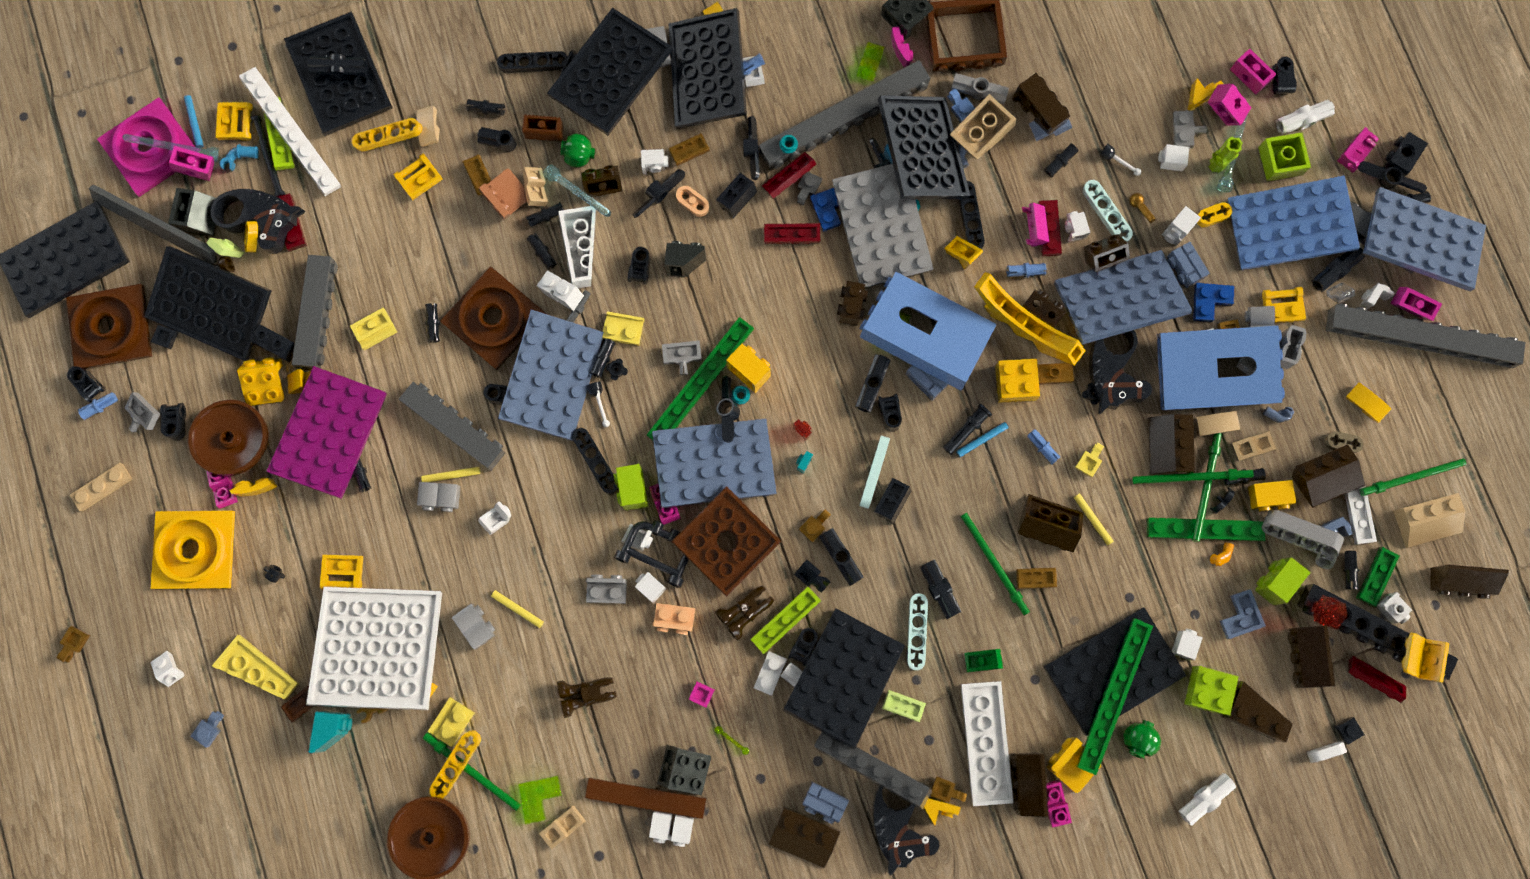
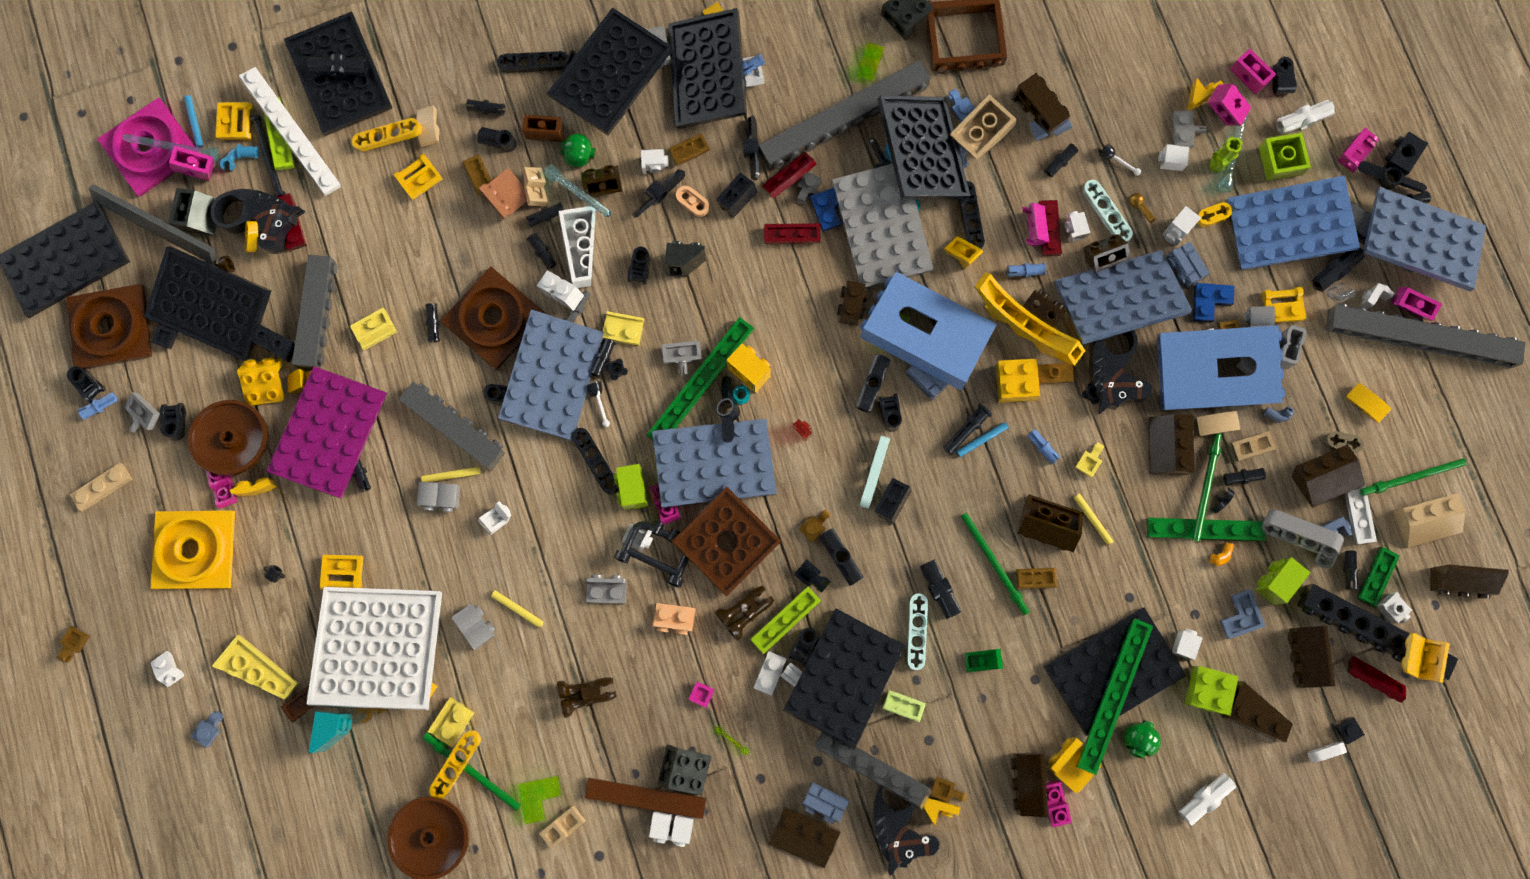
(225, 247): yellowish green plate -> none
(649, 586): white brick -> none
(788, 139): teal plate -> none
(803, 461): teal plate -> none
(901, 50): dark pink slope -> none
(968, 86): light grey piece -> none
(986, 743): white plate -> none
(1231, 475): green bar -> none
(1272, 494): yellow brick -> none
(1329, 612): clear red brick -> none

